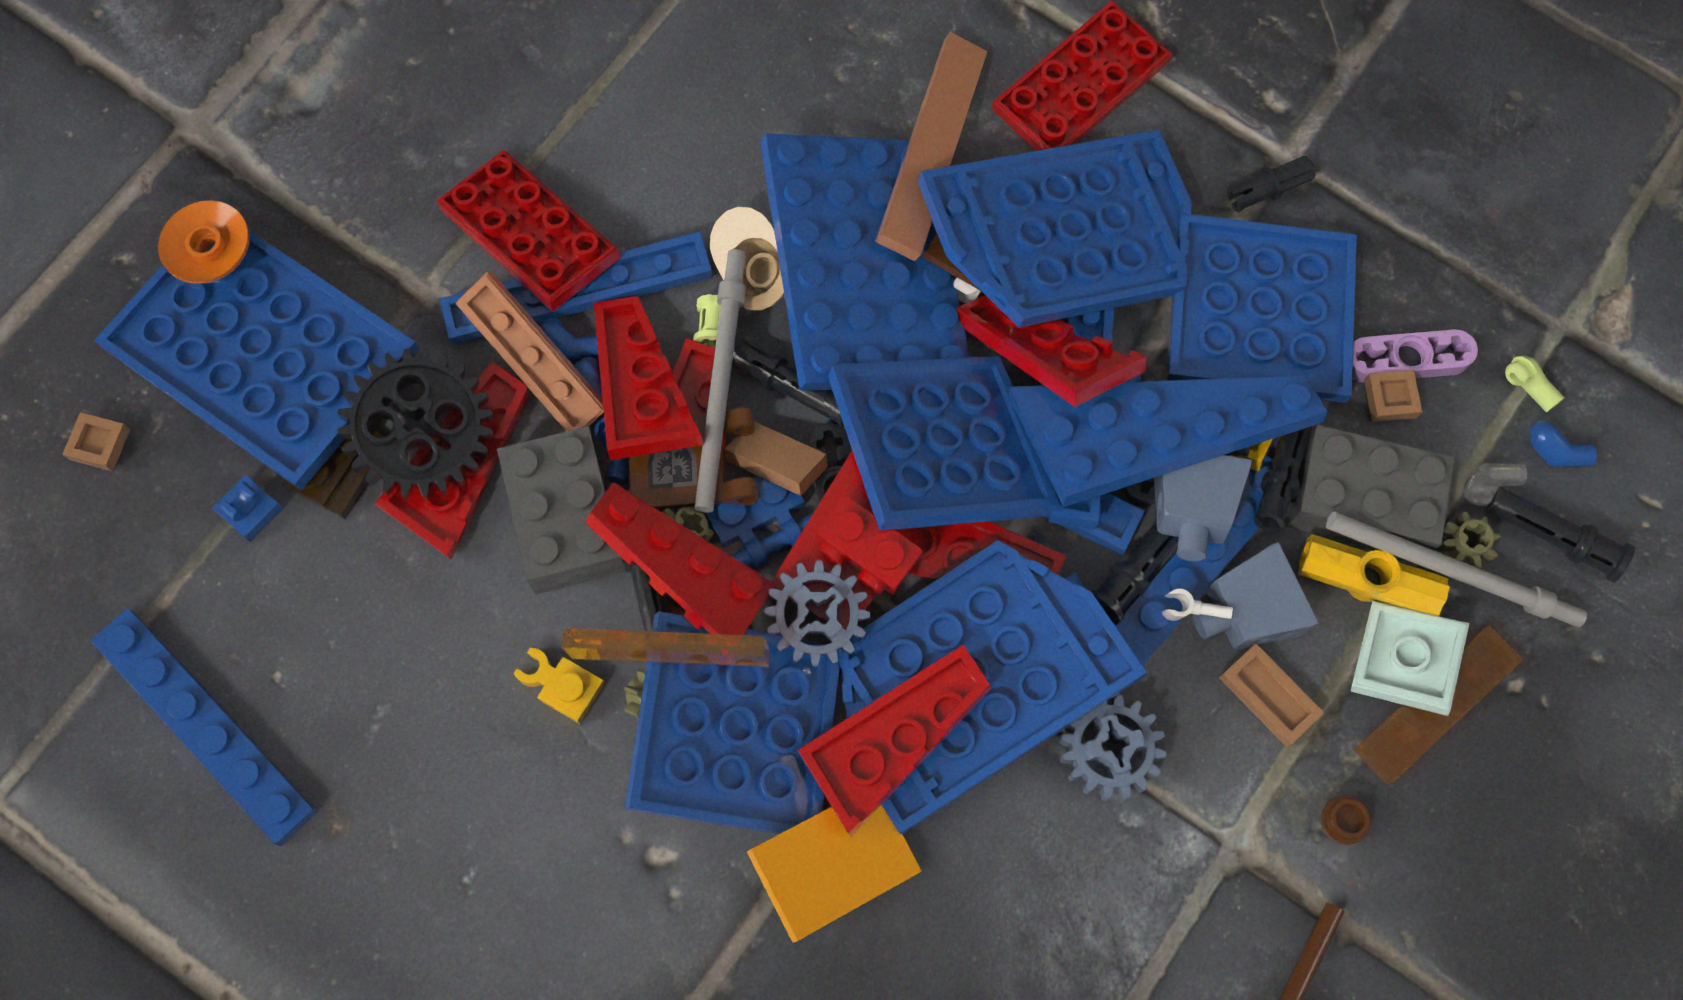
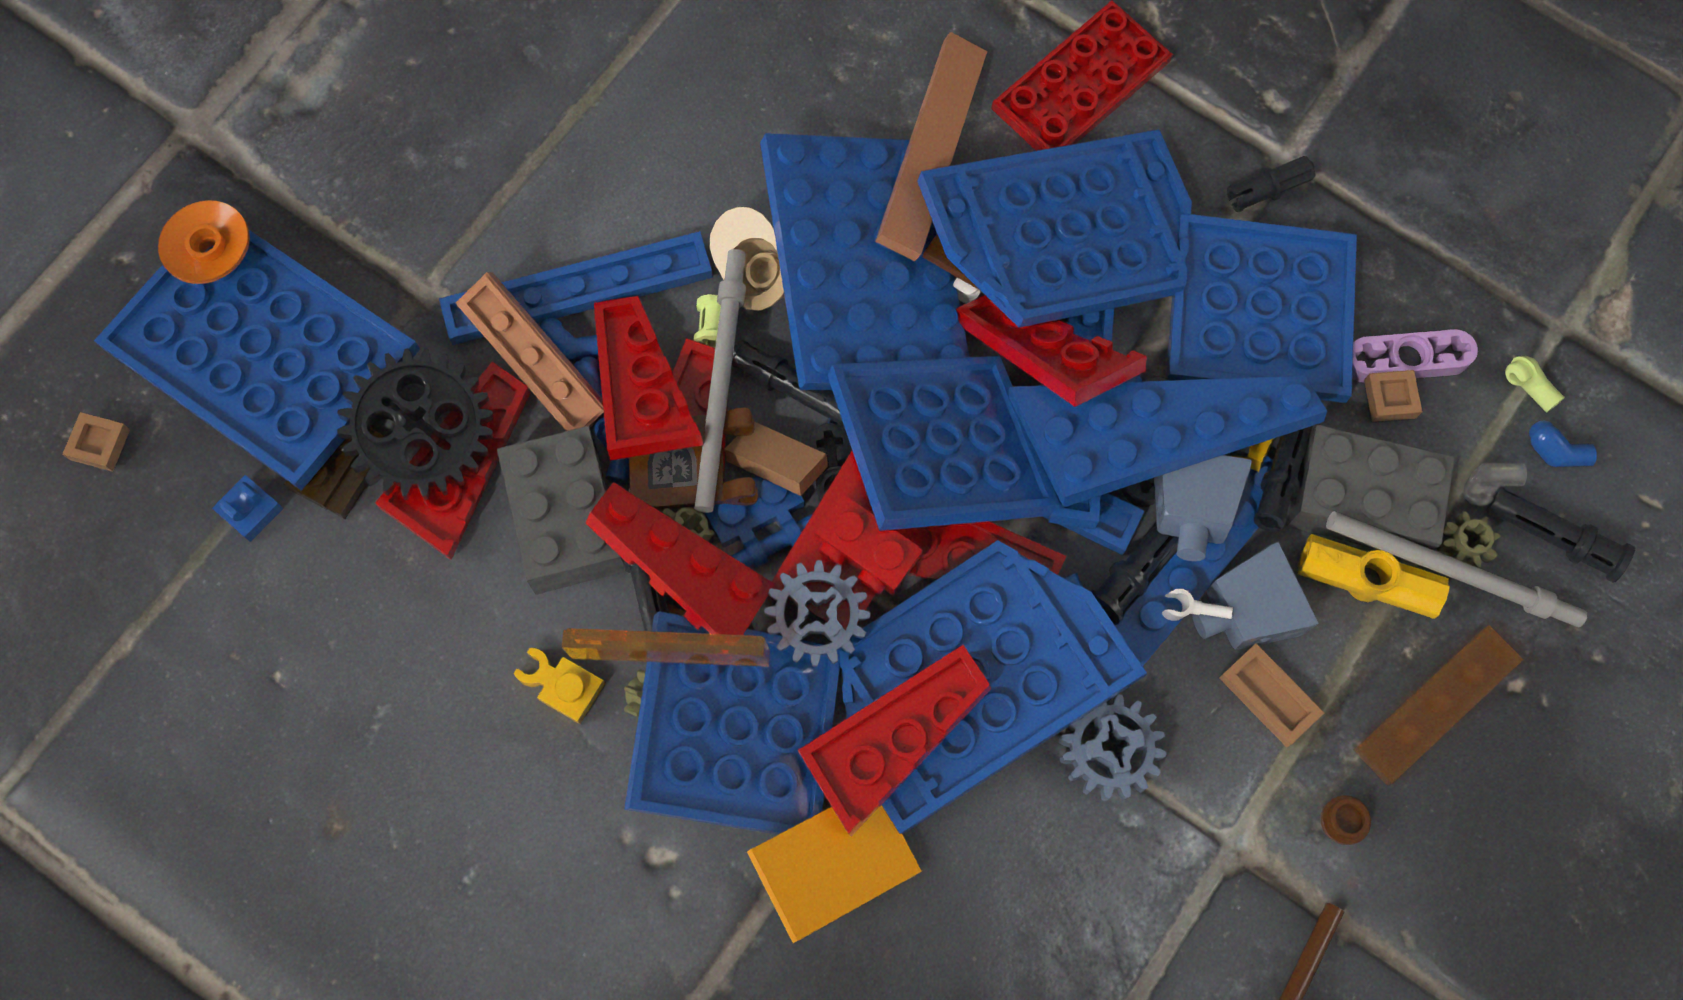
(204, 727): blue plate -> none
(528, 230): red tile -> none
(1410, 658): light aqua plate -> none

